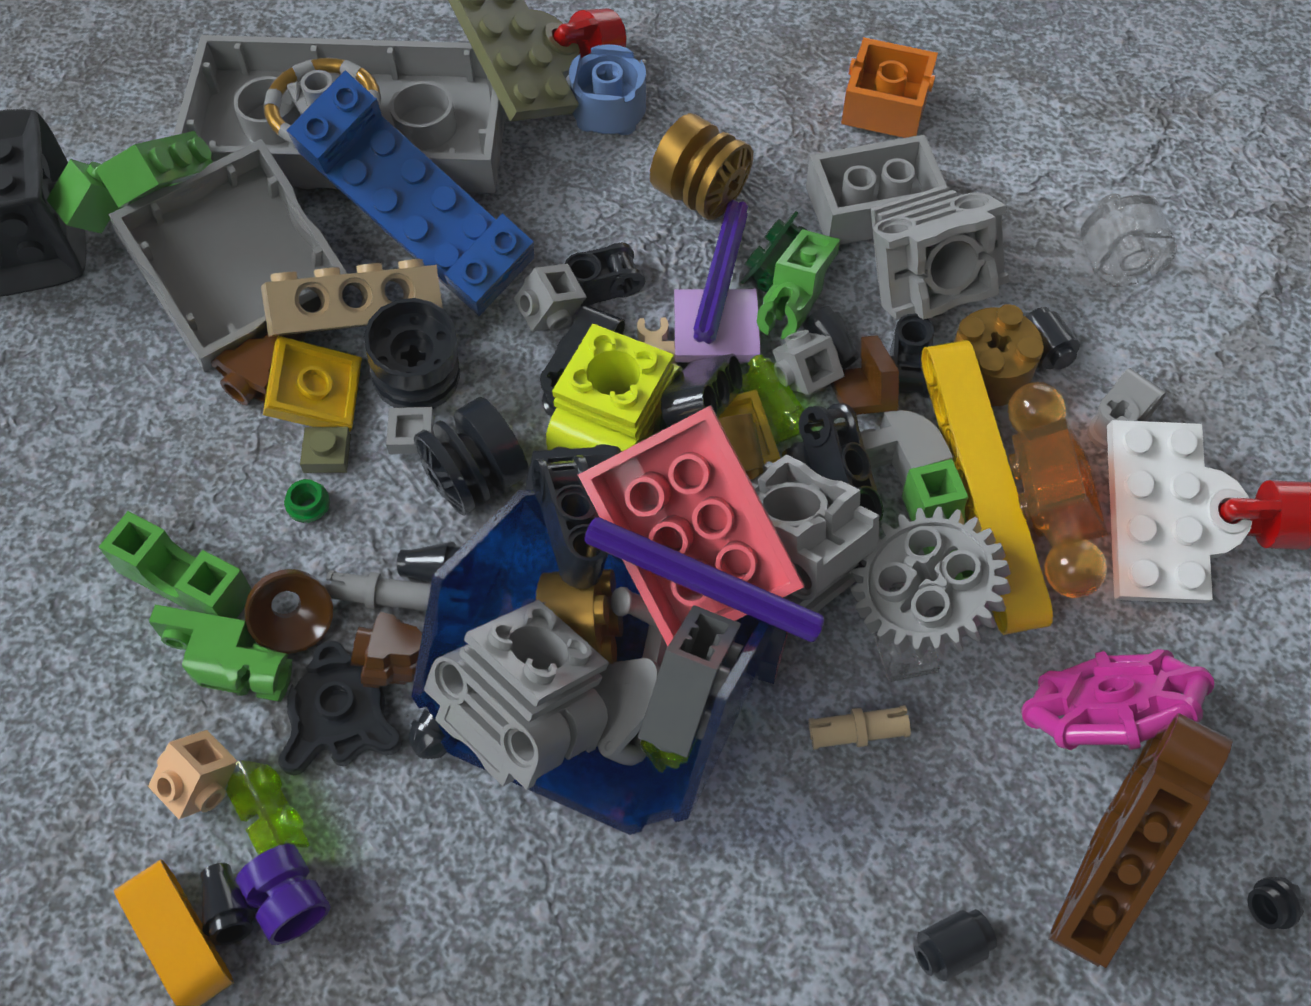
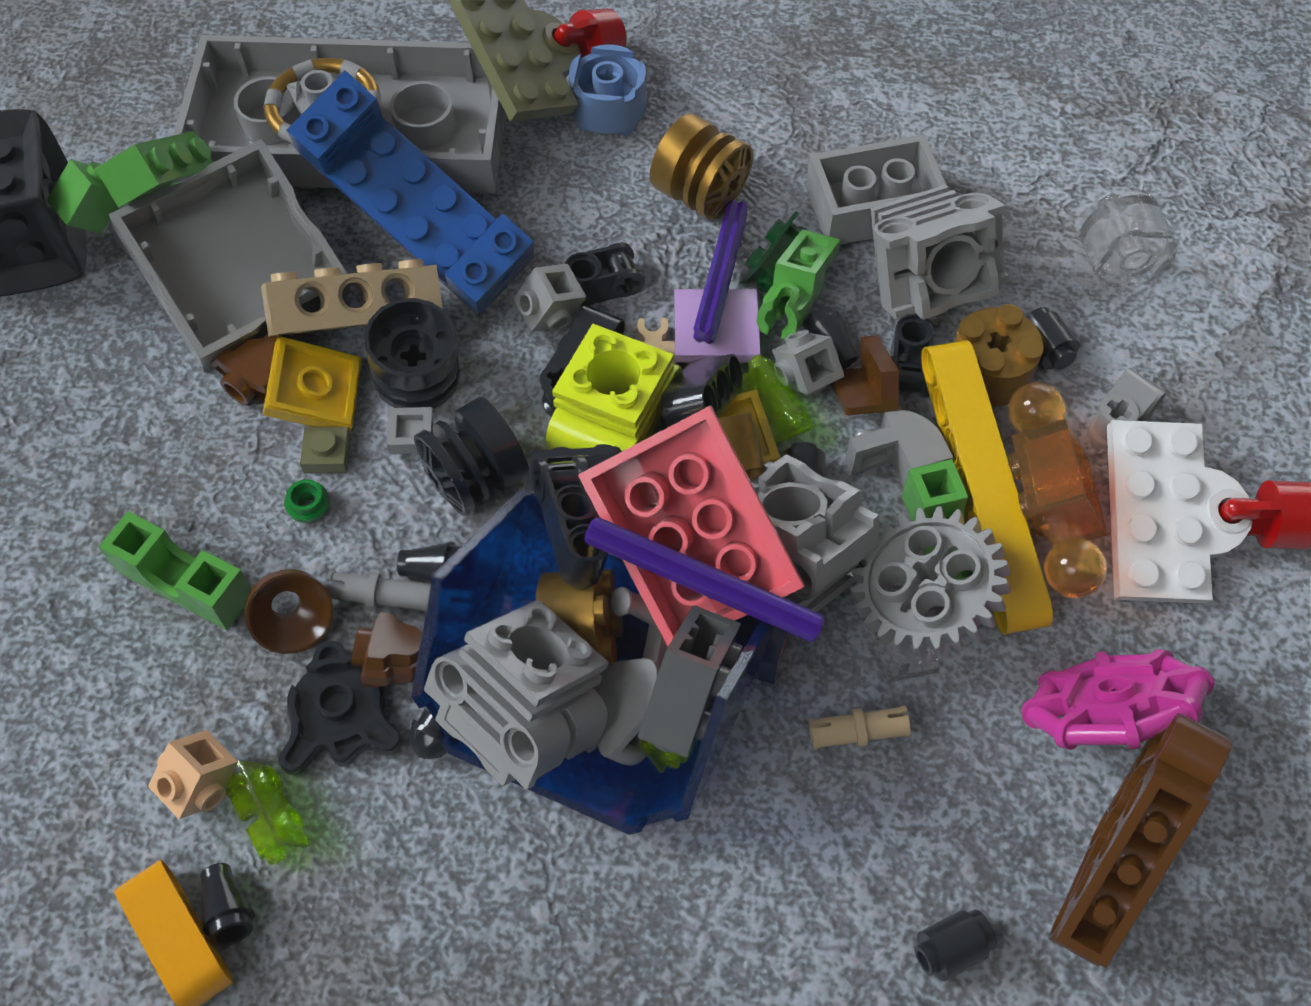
(223, 653): bright green plate -> none
(285, 898): dark purple wheel -> none
(839, 451): black piece -> none
(888, 88): orange brick -> none
(1276, 903): black plate -> none

